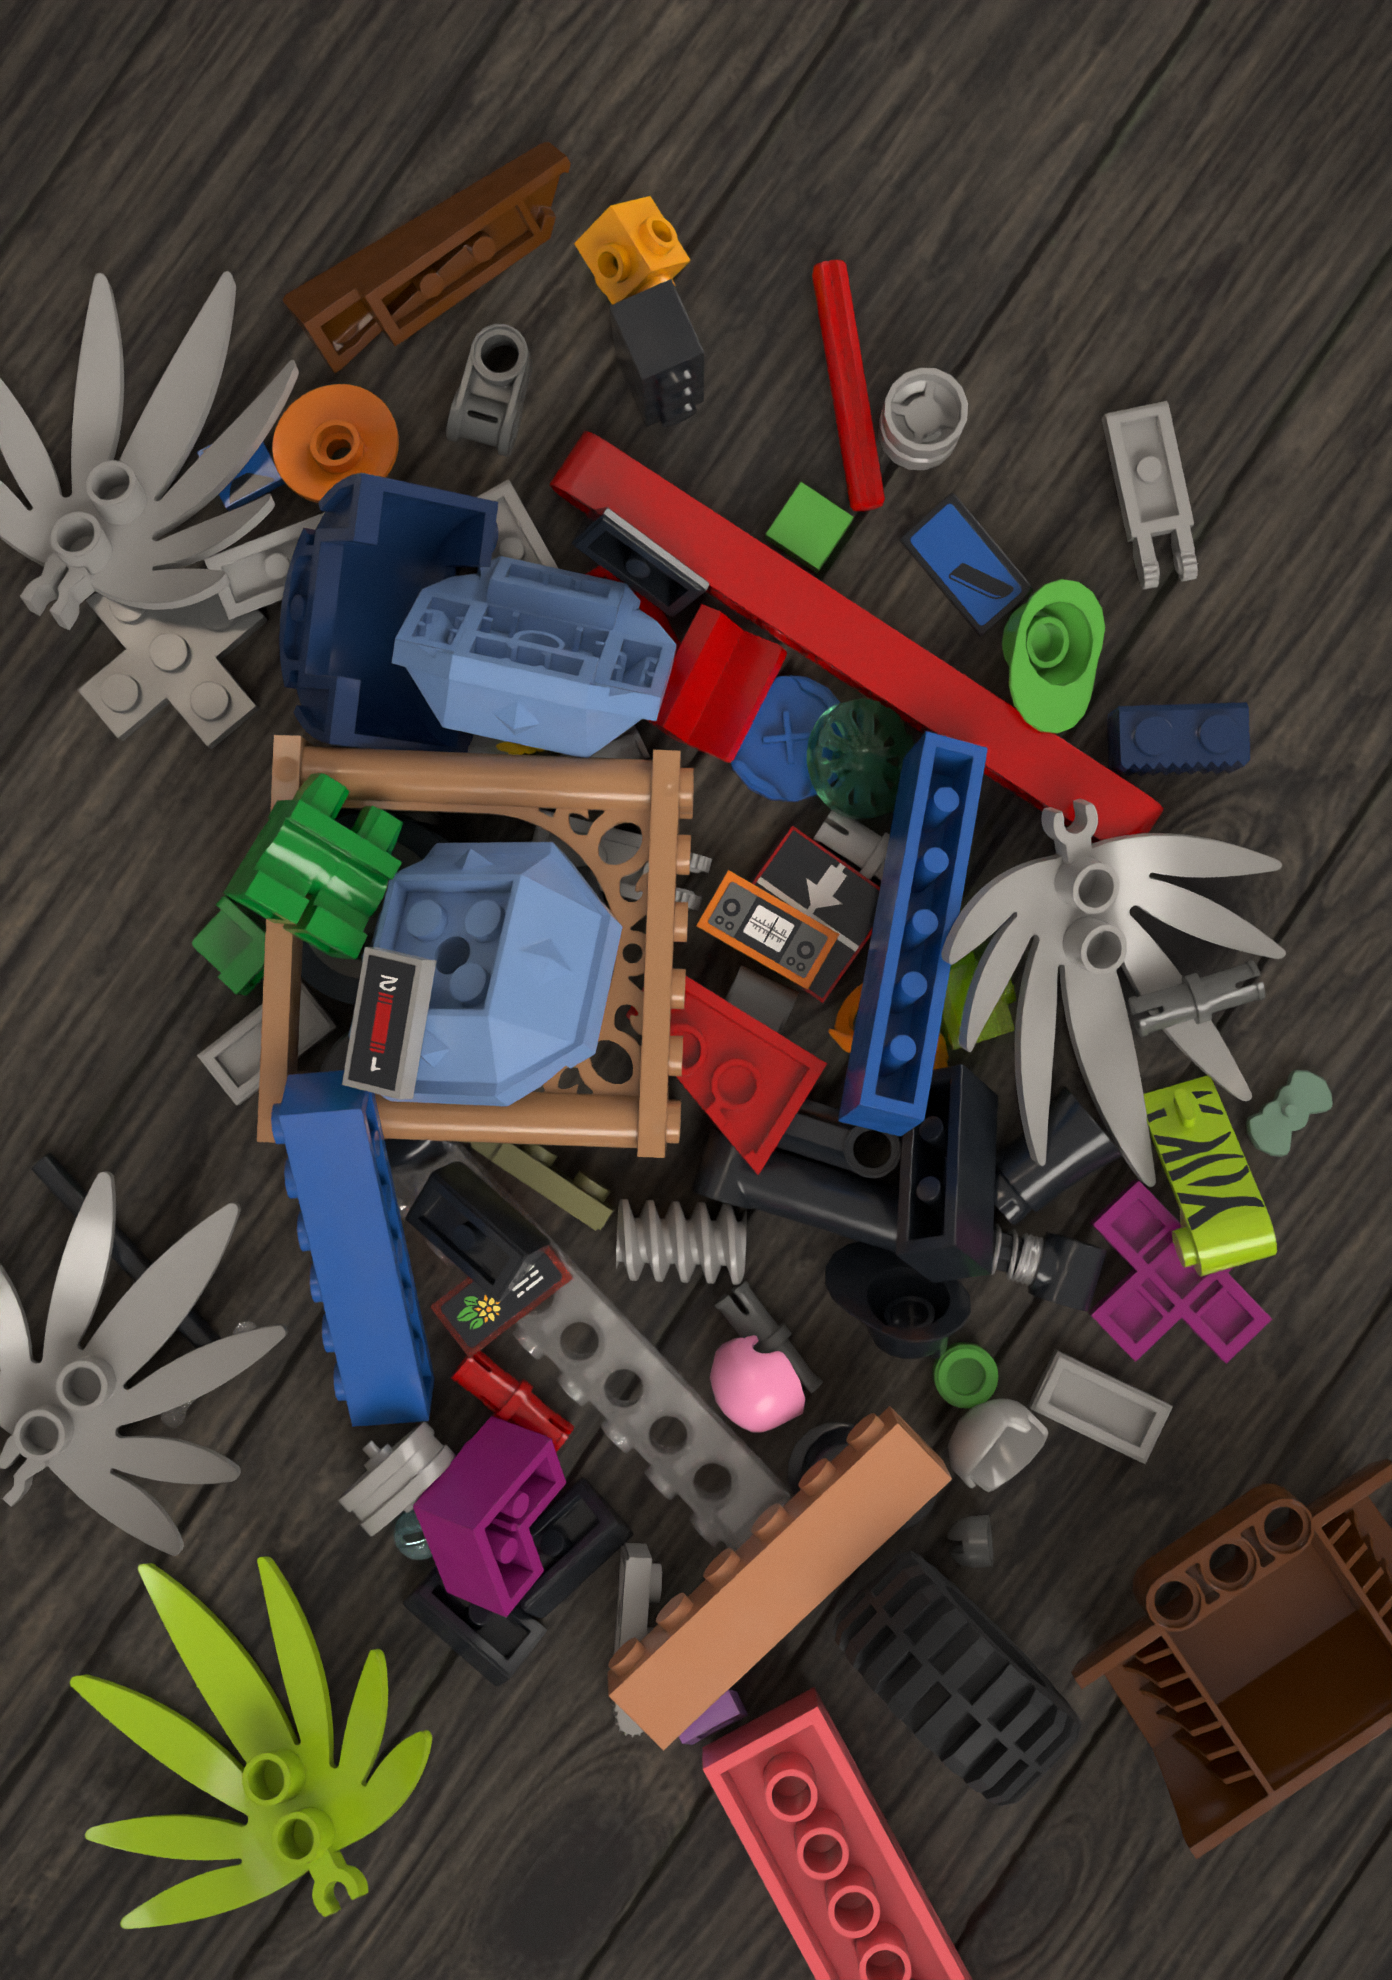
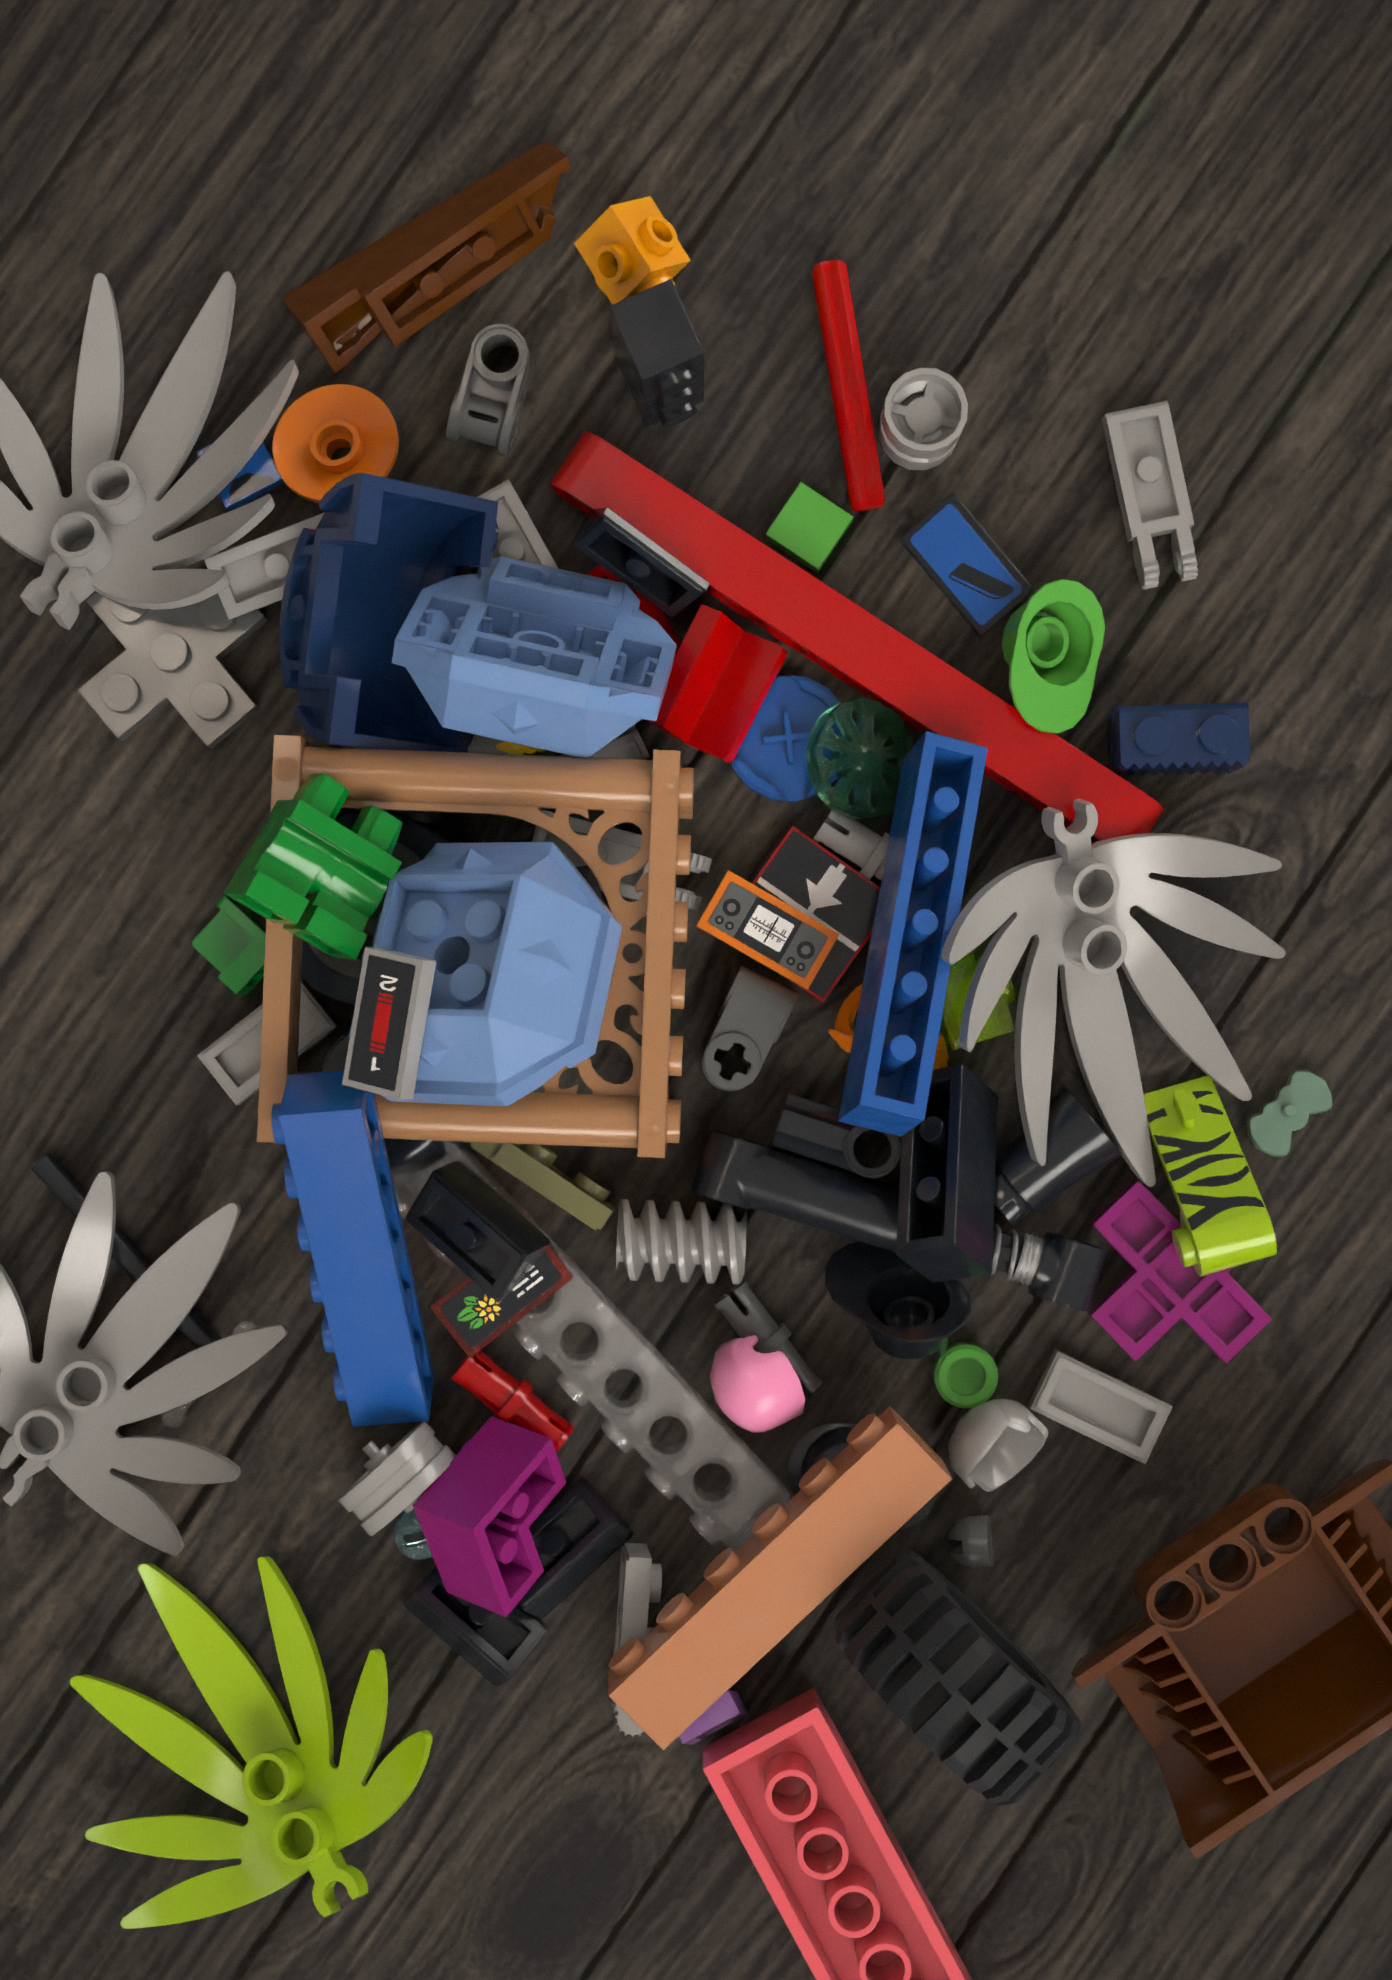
(740, 1072): red wing -> none
(1196, 998): dark grey pin -> none

